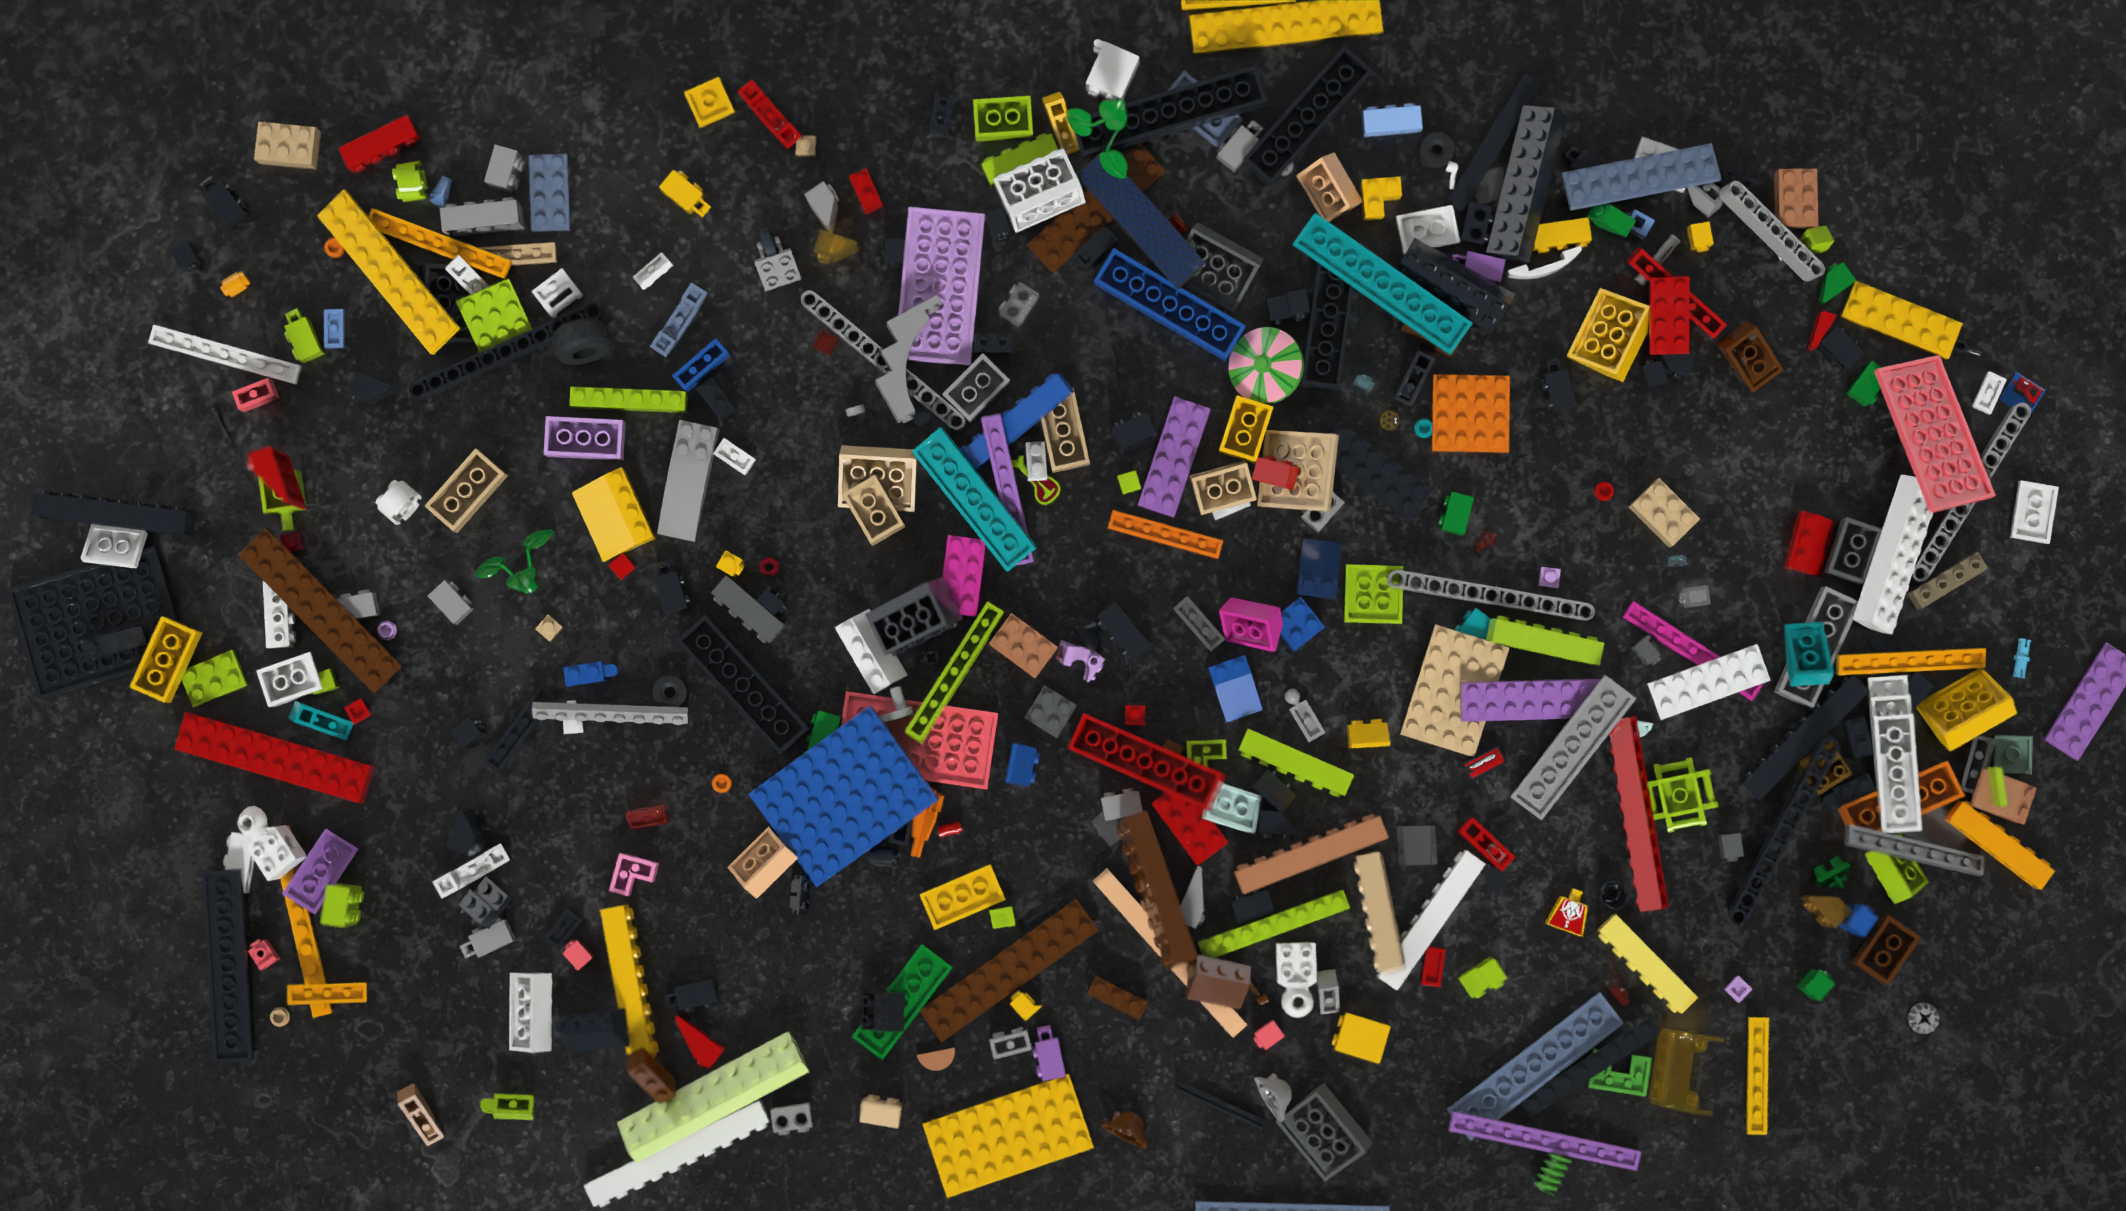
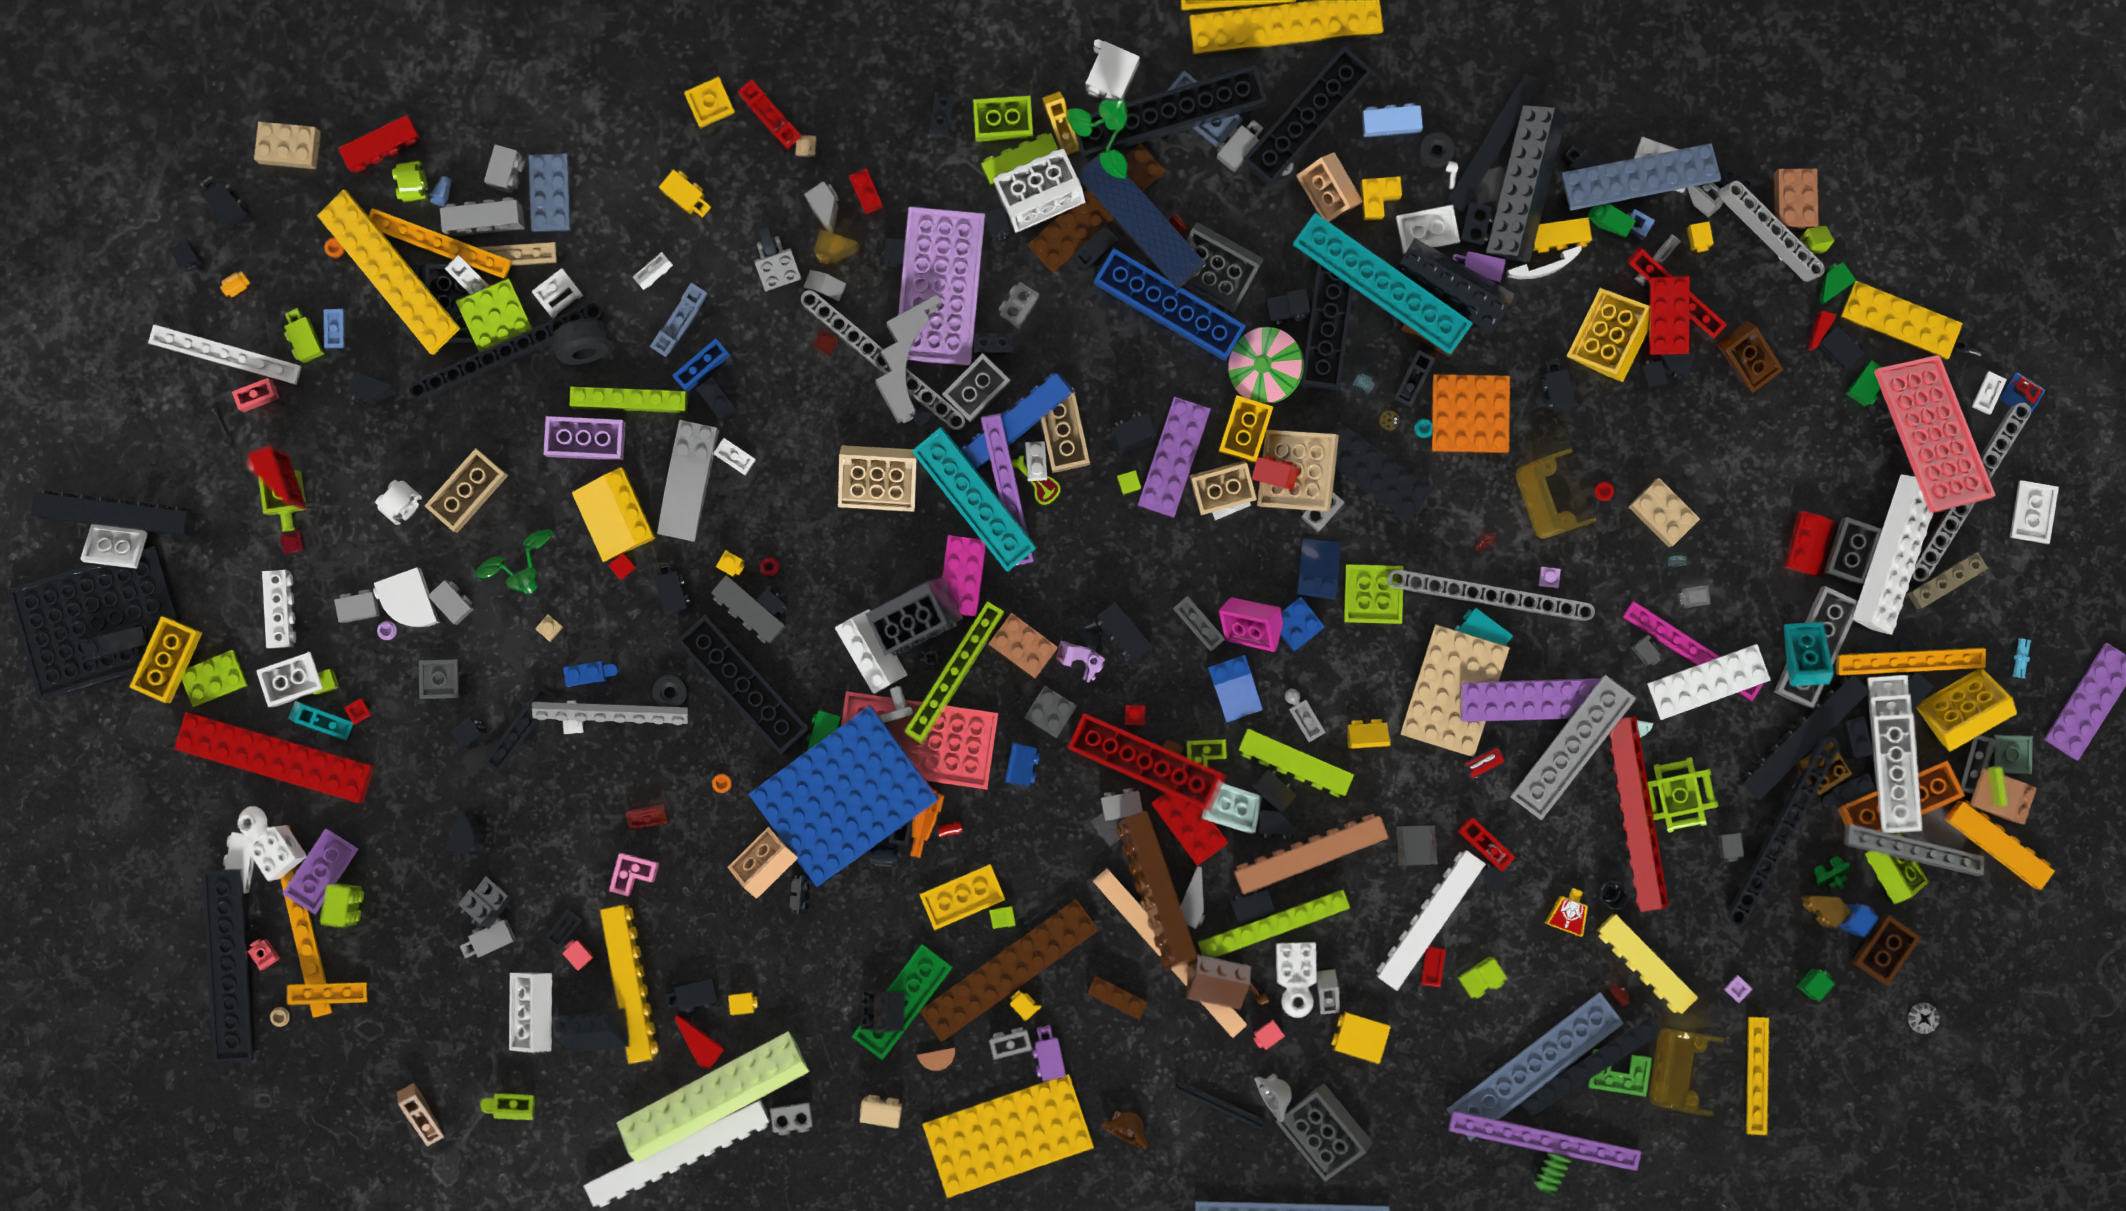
(320, 610): reddish brown plate -> none
(407, 599): none -> white brick
(438, 679): none -> dark grey plate
(471, 871): white slope -> none
(651, 1075): reddish brown brick -> none
(742, 1003): none -> yellow brick
(824, 285): none -> light grey slope
(855, 410): light grey tile -> none
(873, 510): tan slope -> none
(1165, 534): orange tile -> none
(1380, 912): tan brick -> none
(1456, 513): green brick -> none
(1539, 501): none -> clear yellow windscreen
(1544, 641): lime brick -> none

